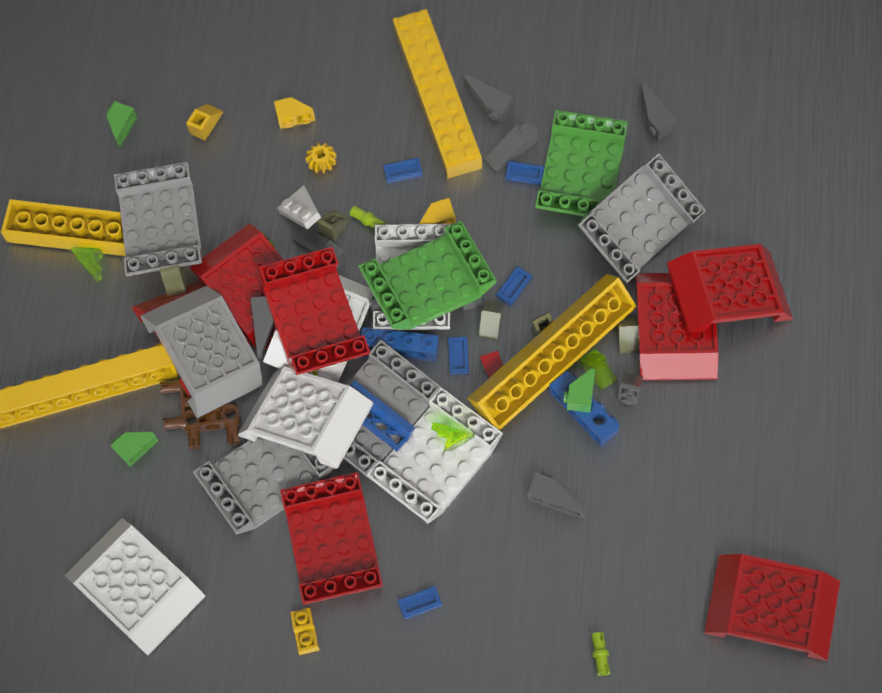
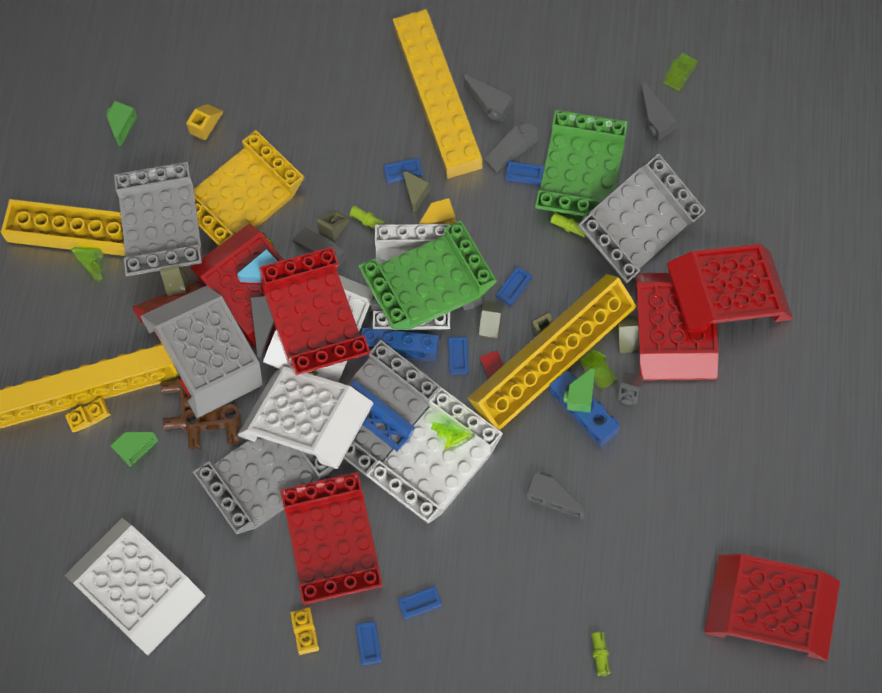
(86, 416): none -> yellow slope
(245, 189): none -> yellow slope
(251, 271): none -> medium azure slope
(293, 112): yellow slope -> none
(300, 208): white wing -> none
(321, 158): yellow gear -> none
(368, 643): none -> blue tile
(416, 189): none -> olive slope
(567, 224): none -> lime pin
(680, 71): none -> clear neon green slope

